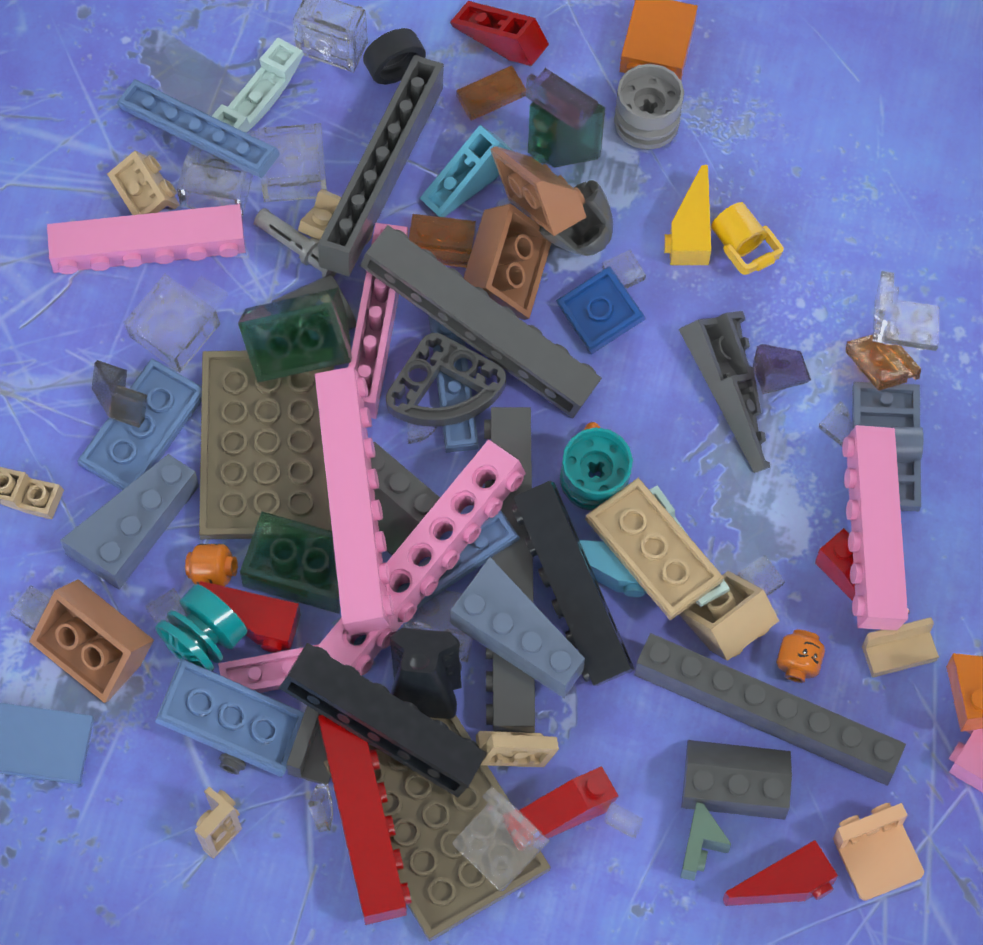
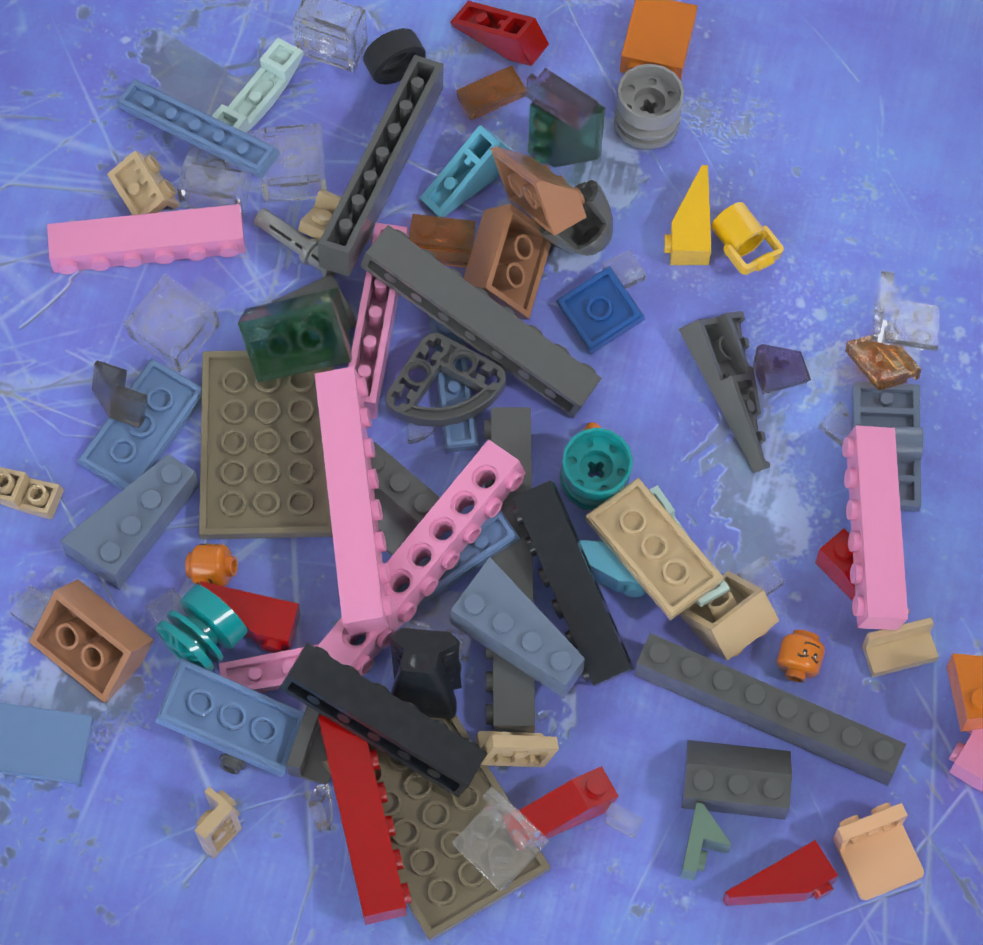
(292, 562): slope -> none

